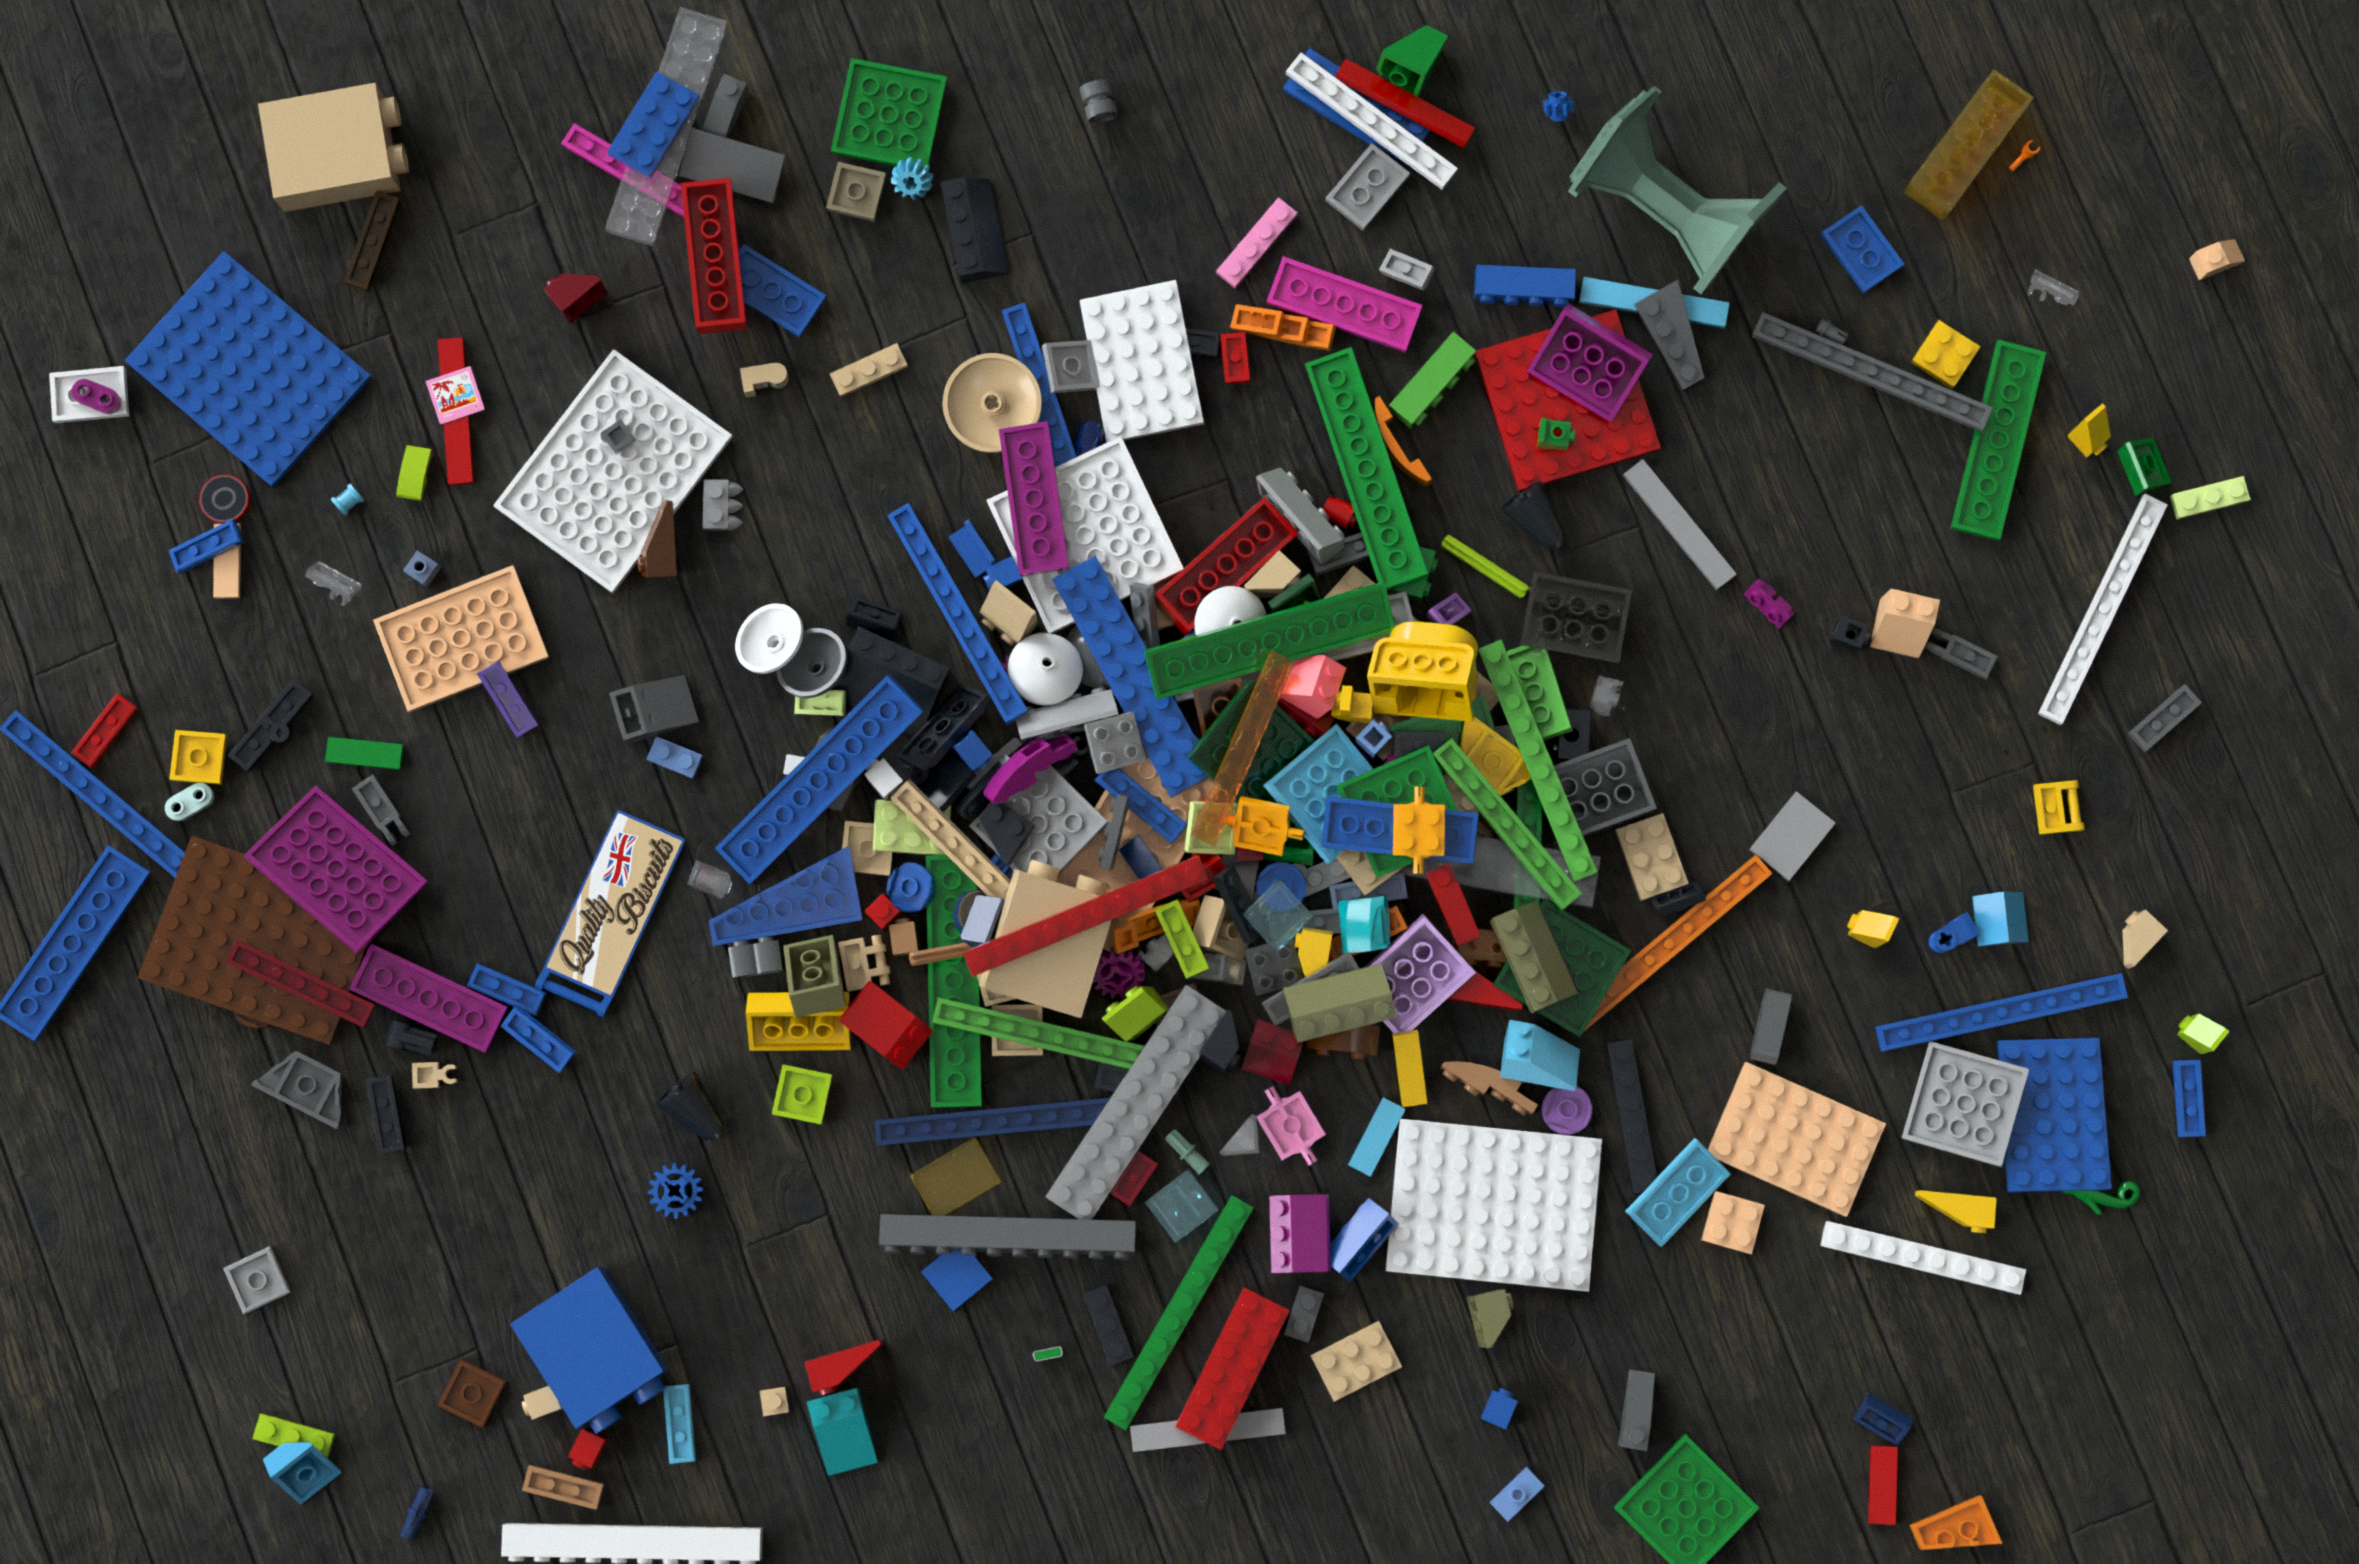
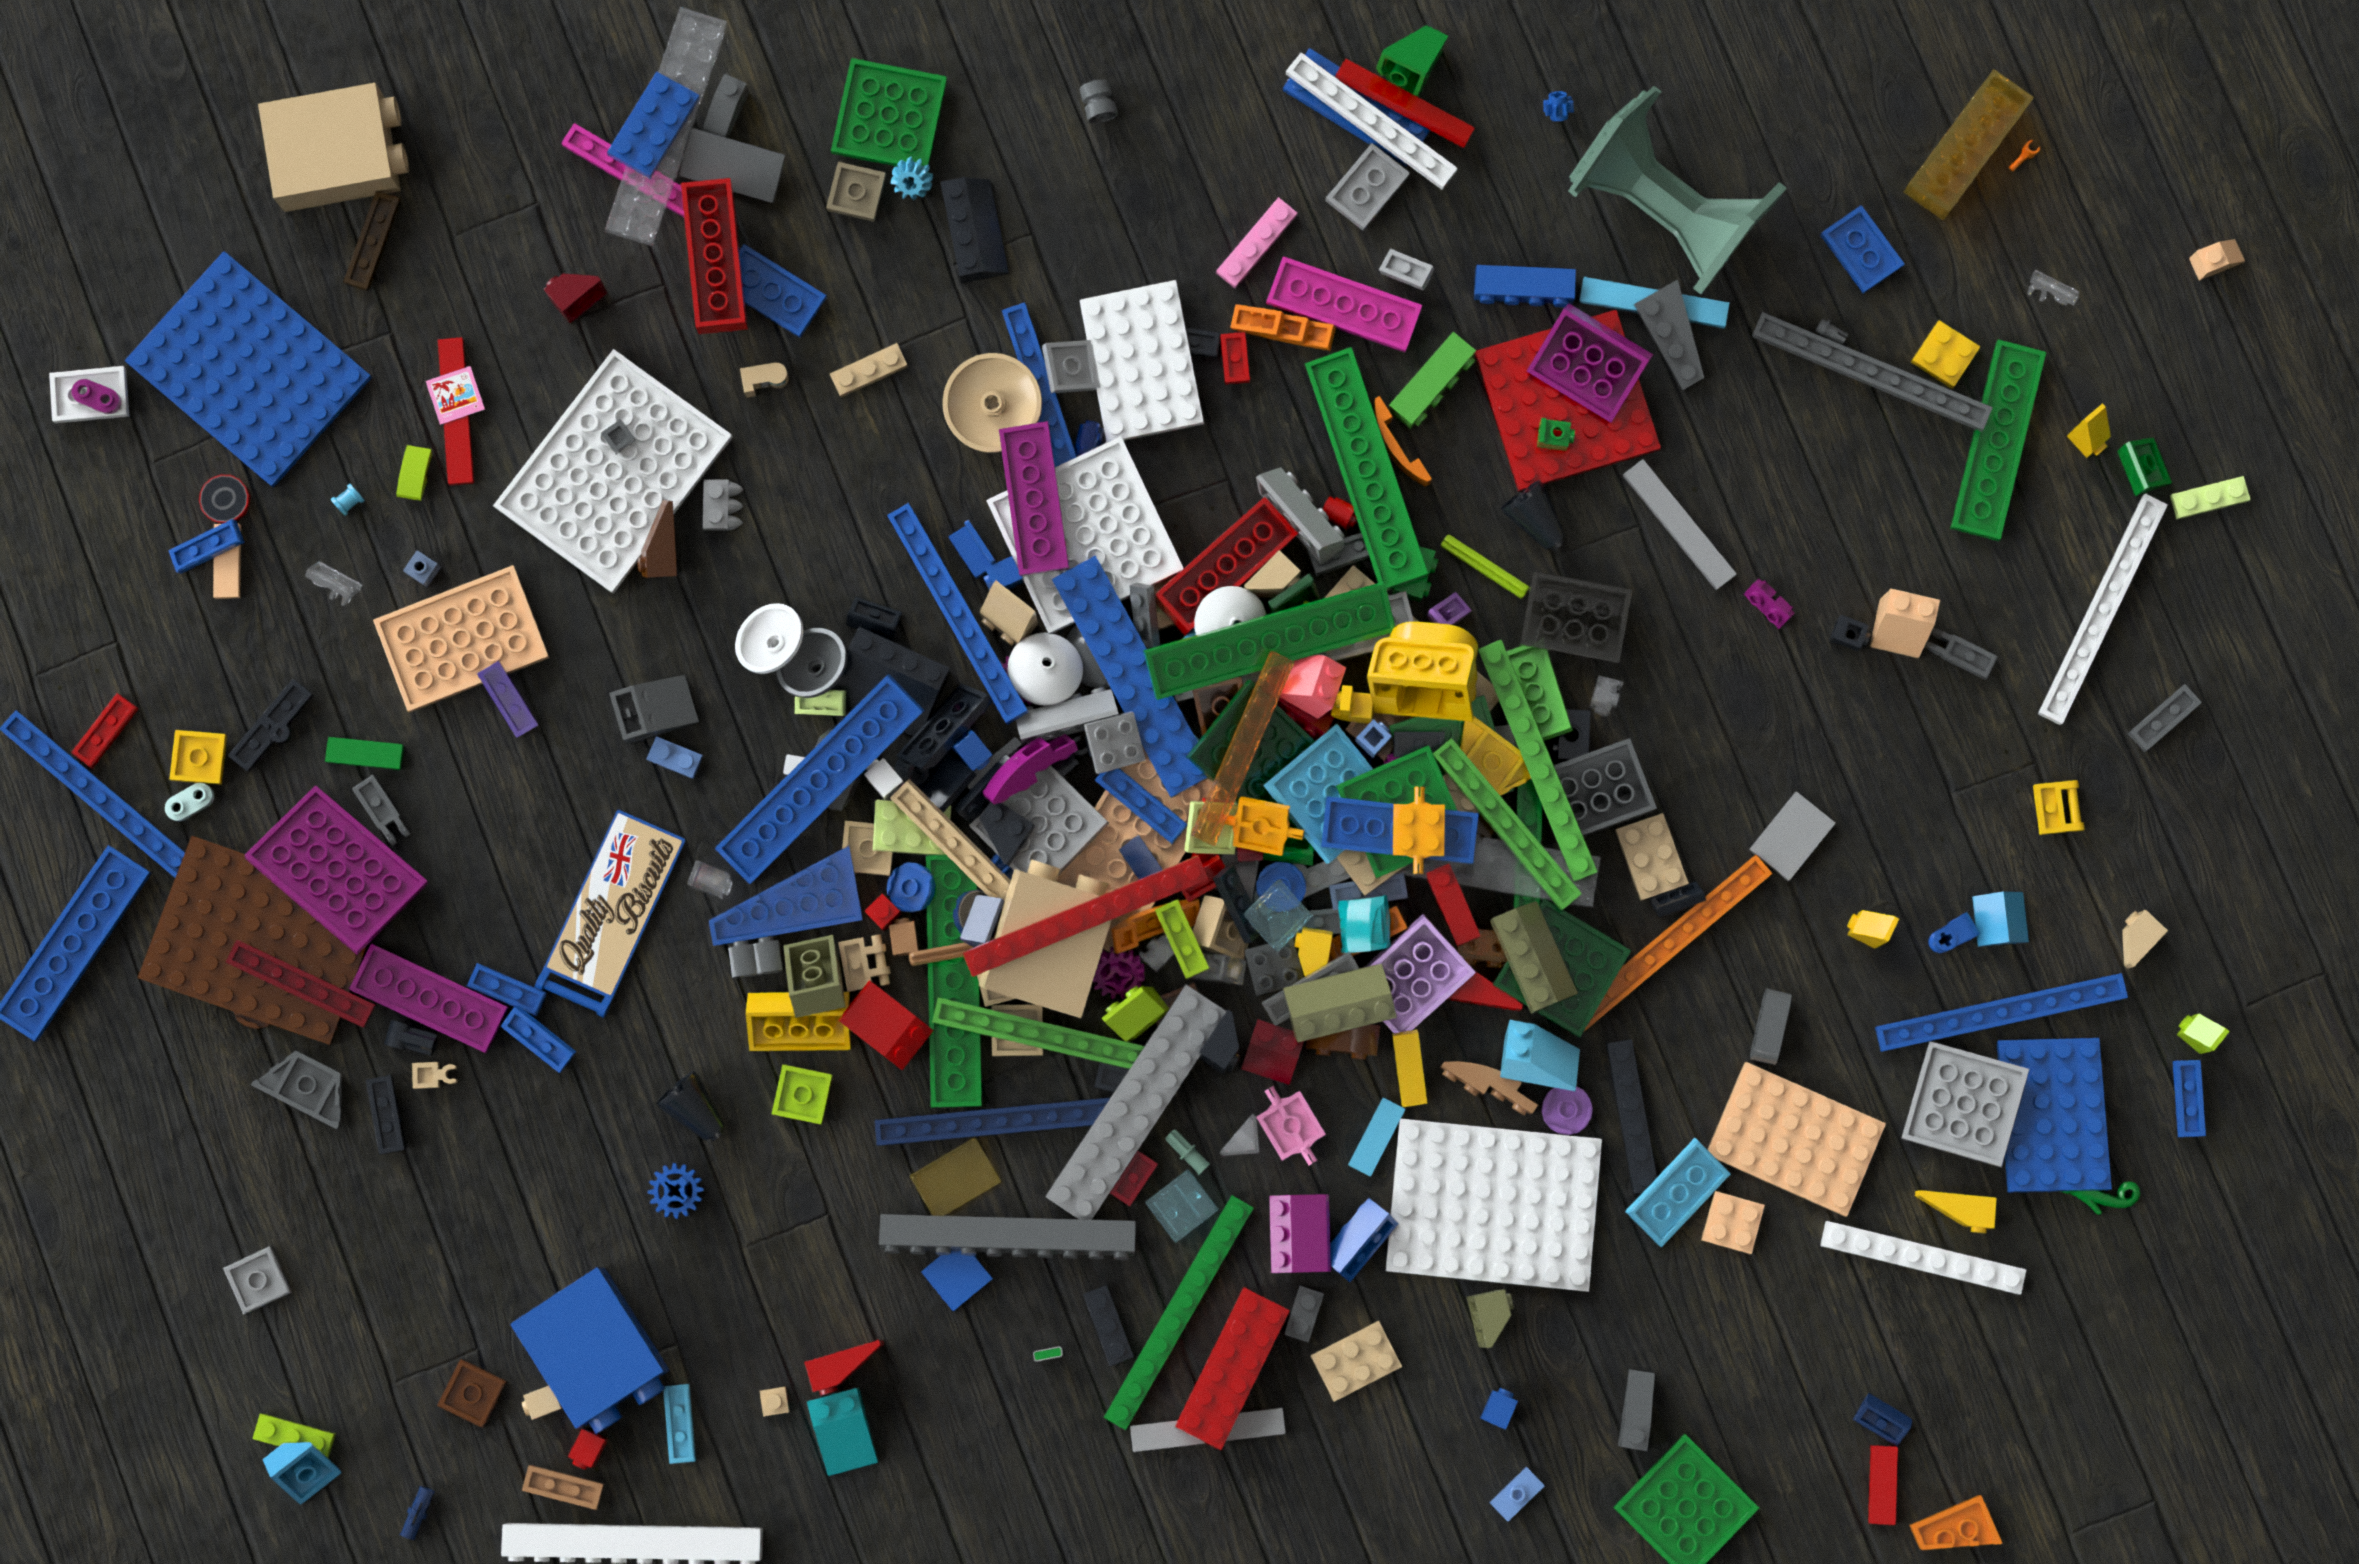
(1114, 830): dark grey plate -> none

